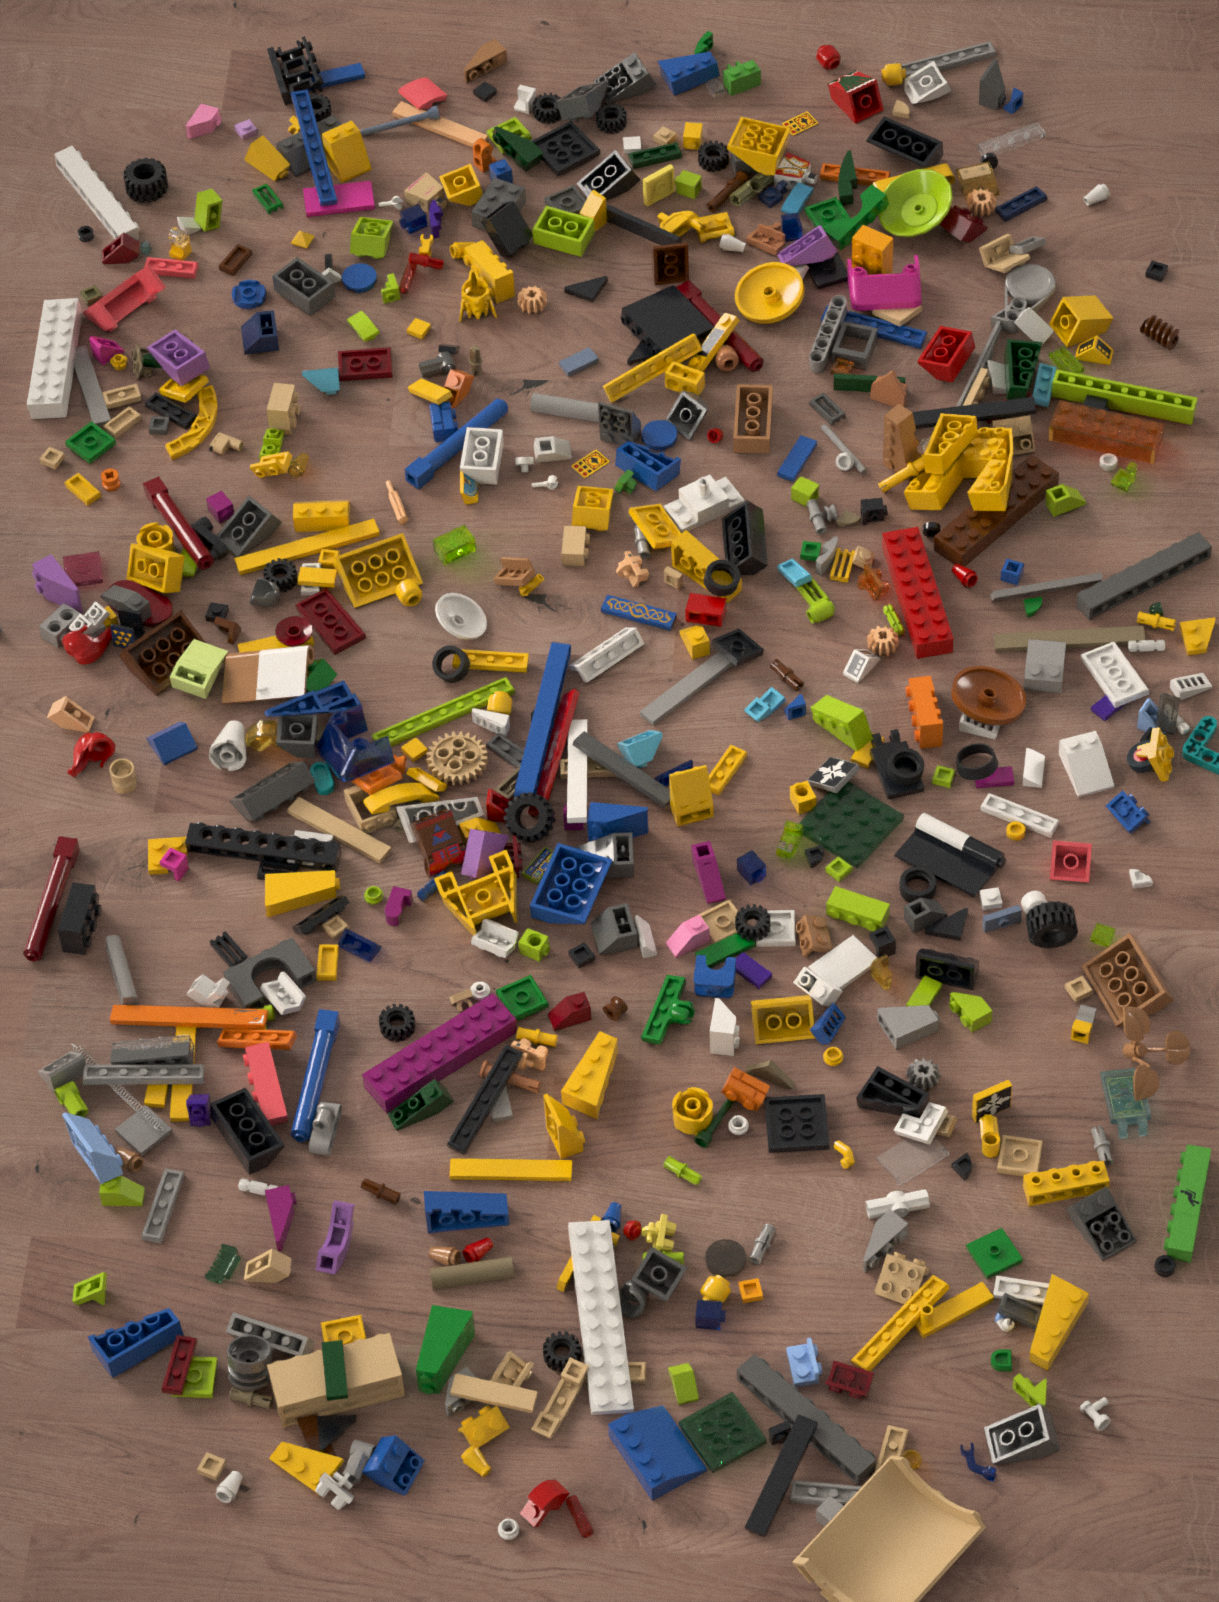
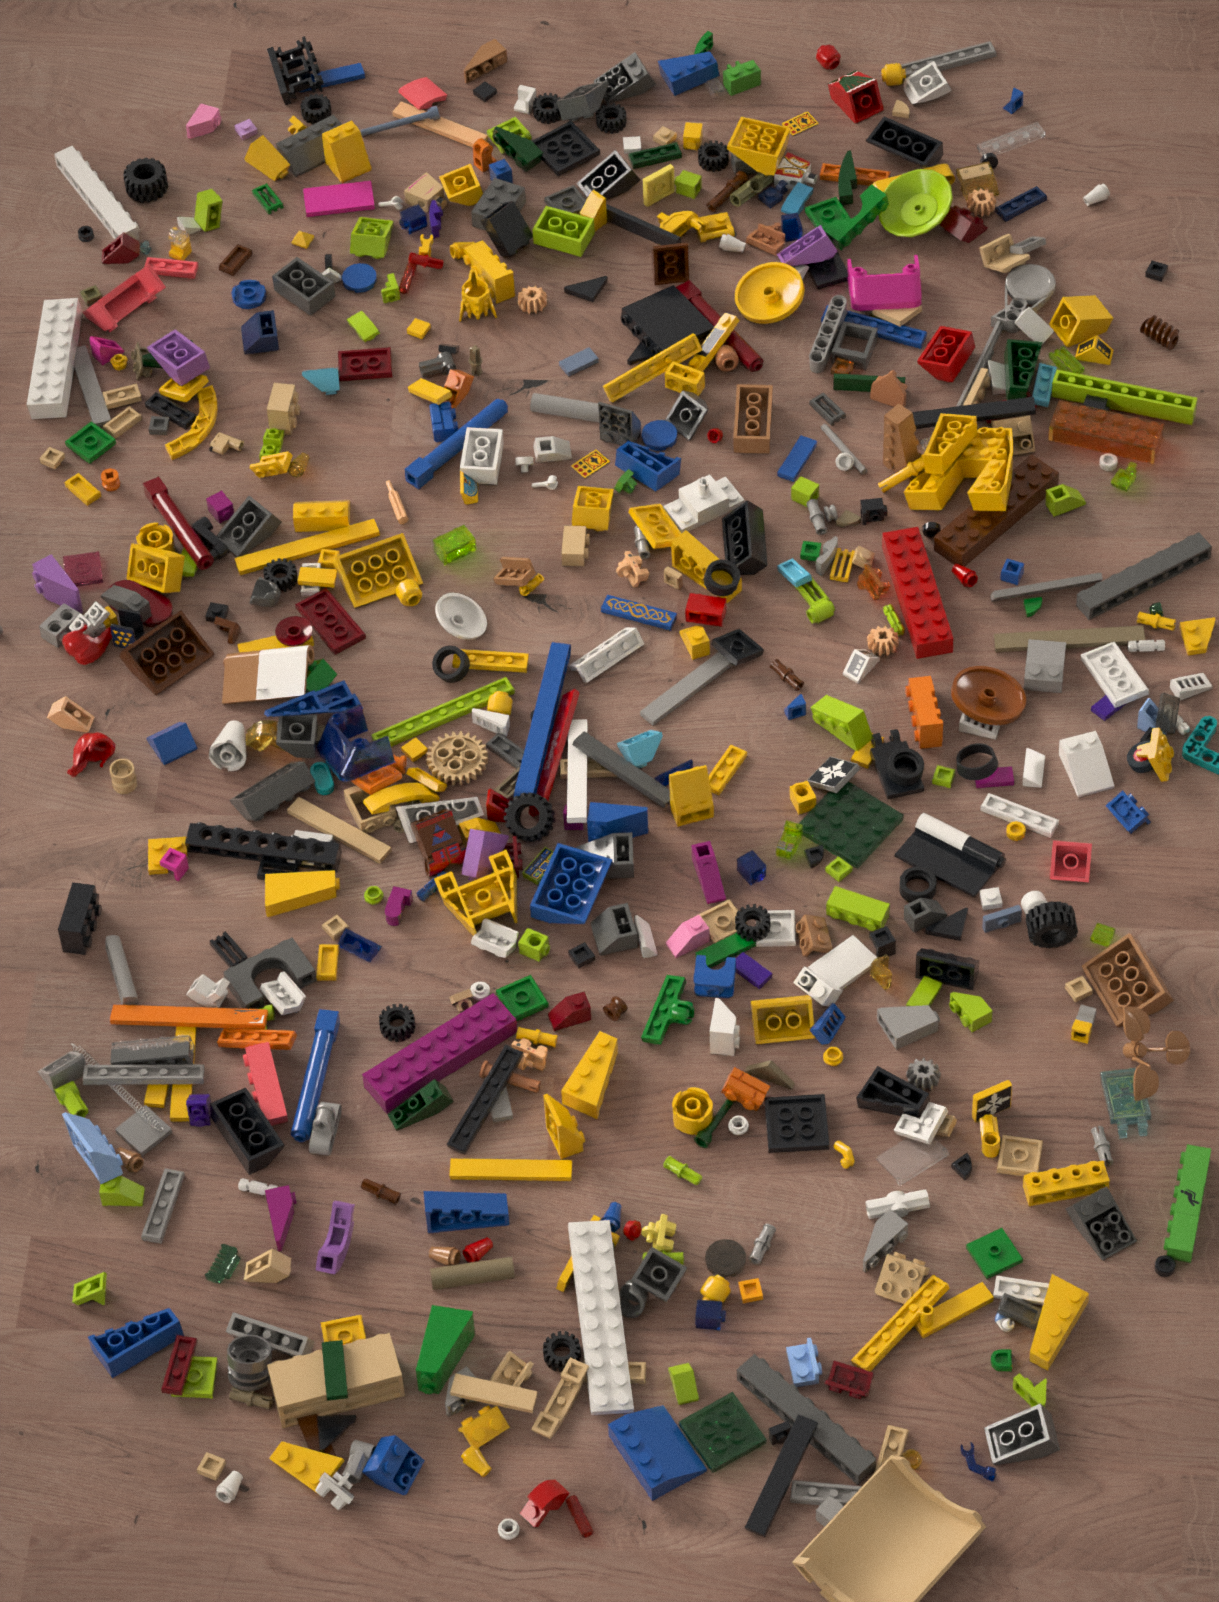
(64, 857): dark red brick -> none
(198, 668): yellowish green slope -> none
(314, 148): blue tile -> none
(321, 915): black plate -> none
(766, 705): medium azure slope -> none
(872, 251): light orange brick -> none
(992, 87): dark grey slope -> none
(1101, 1421): white piece -> none
(1139, 879): white tile -> none

